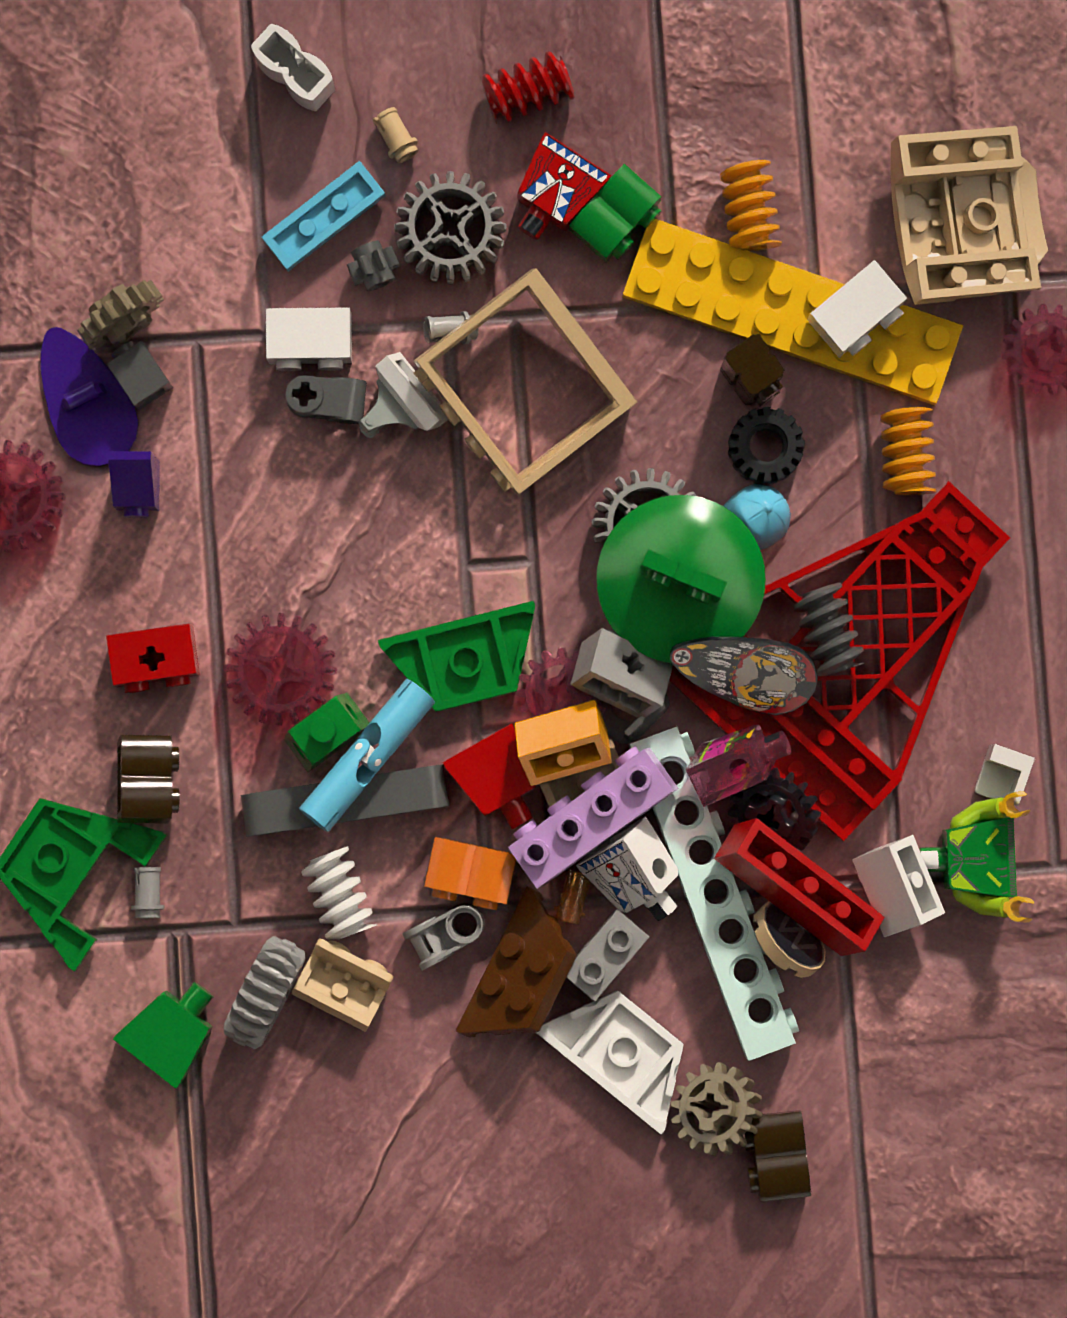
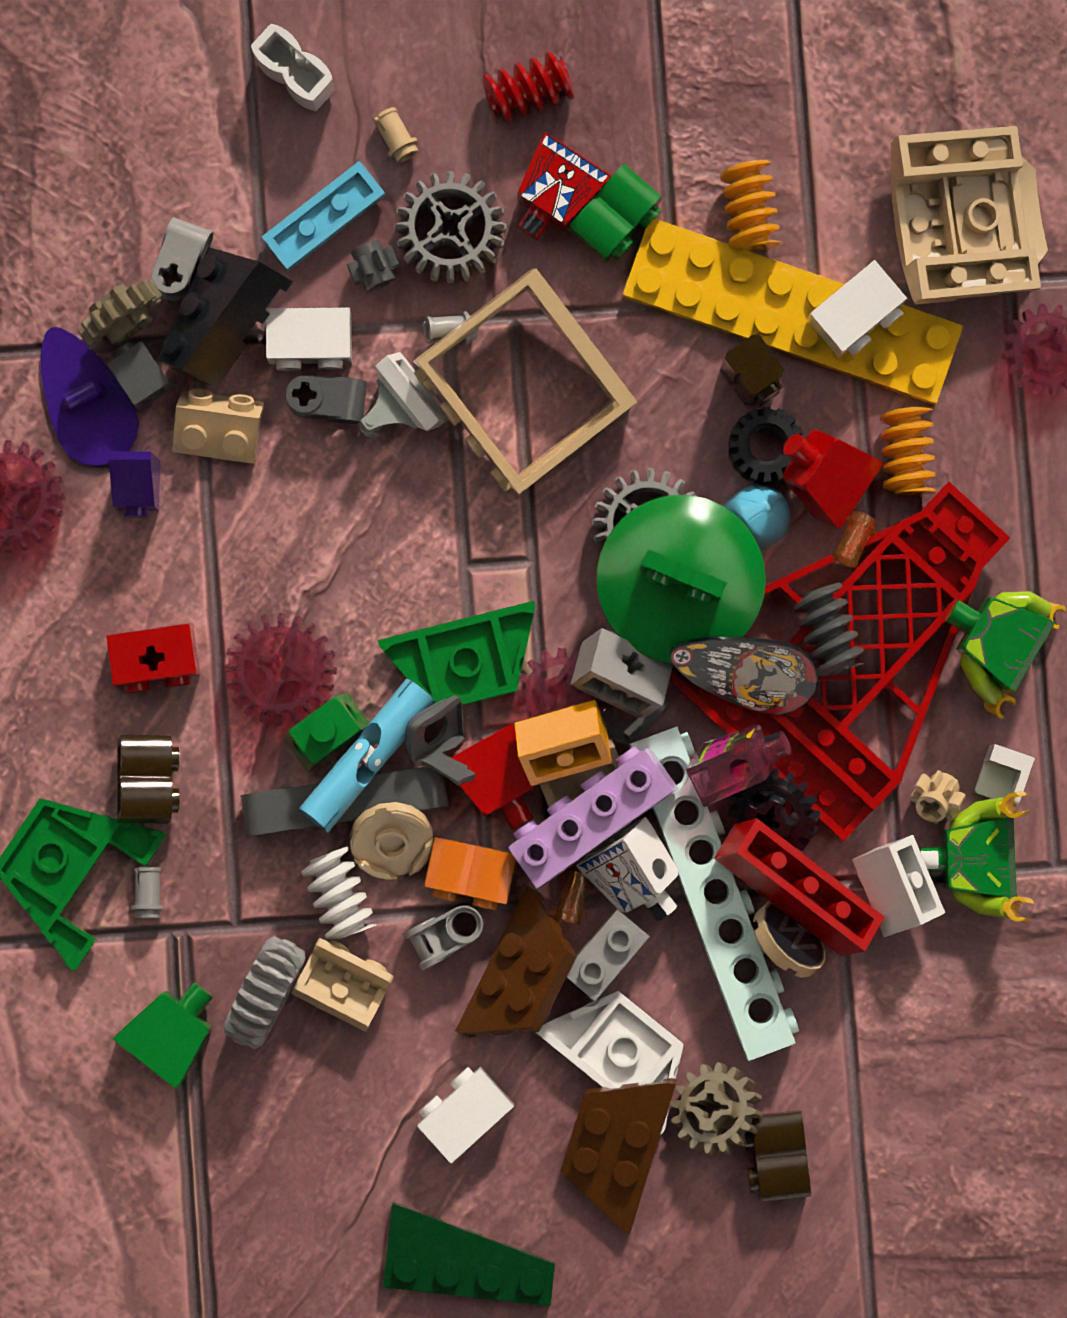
(180, 253): none -> light grey piece
(217, 425): none -> tan bracket
(218, 314): none -> black wedge
(391, 840): none -> tan tile
(449, 740): none -> dark grey piece
(451, 1260): none -> dark green wing
(464, 1113): none -> white brick
(616, 1145): none -> reddish brown wing
(828, 475): none -> red torso
(854, 539): none -> clear orange pin
(937, 797): none -> tan gear
(1001, 642): none -> torso

